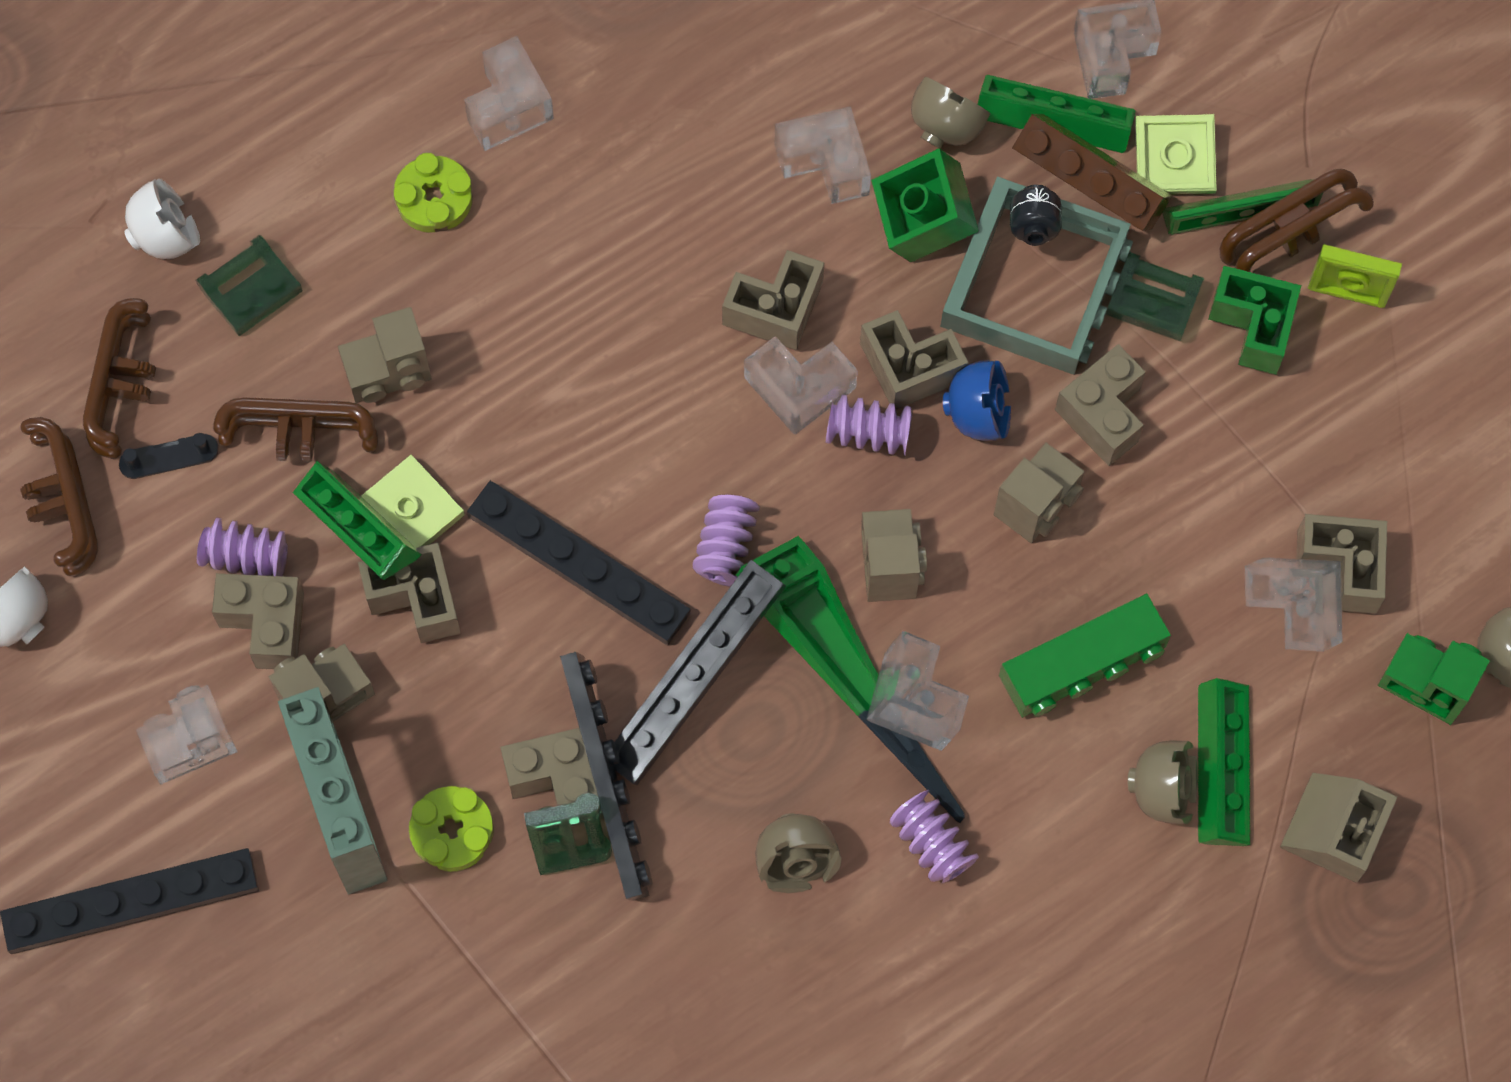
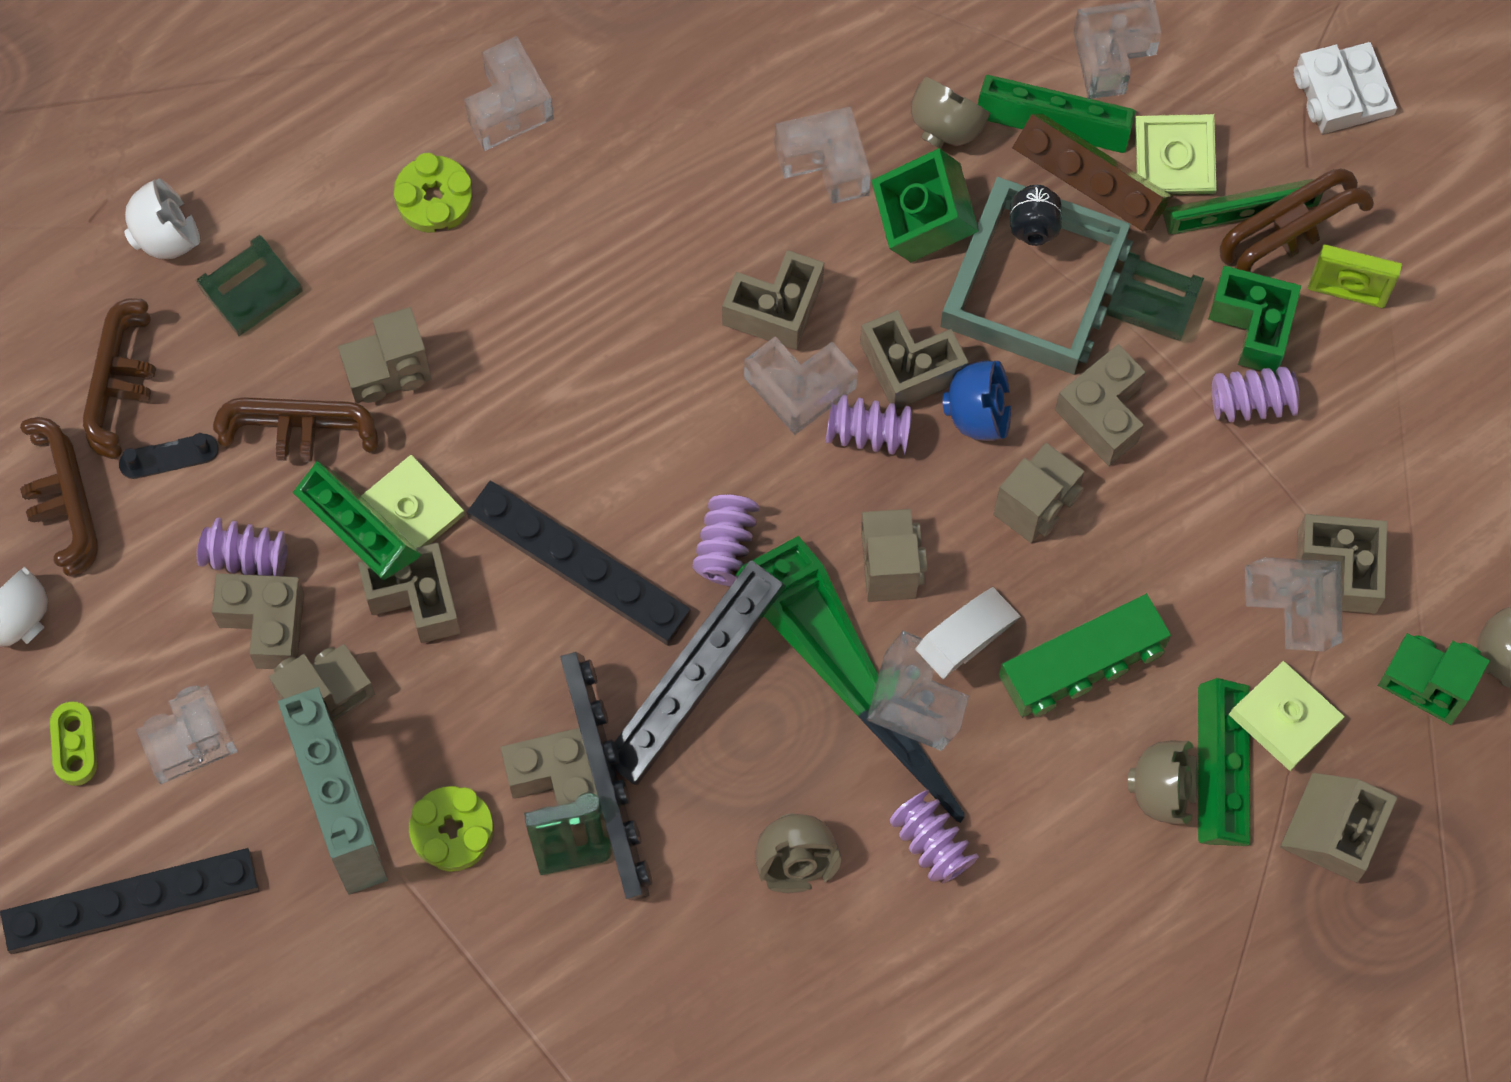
(74, 745): none -> lime plate
(967, 632): none -> white slope
(1255, 393): none -> lavender piece
(1286, 715): none -> yellowish green plate
(1343, 87): none -> white plate

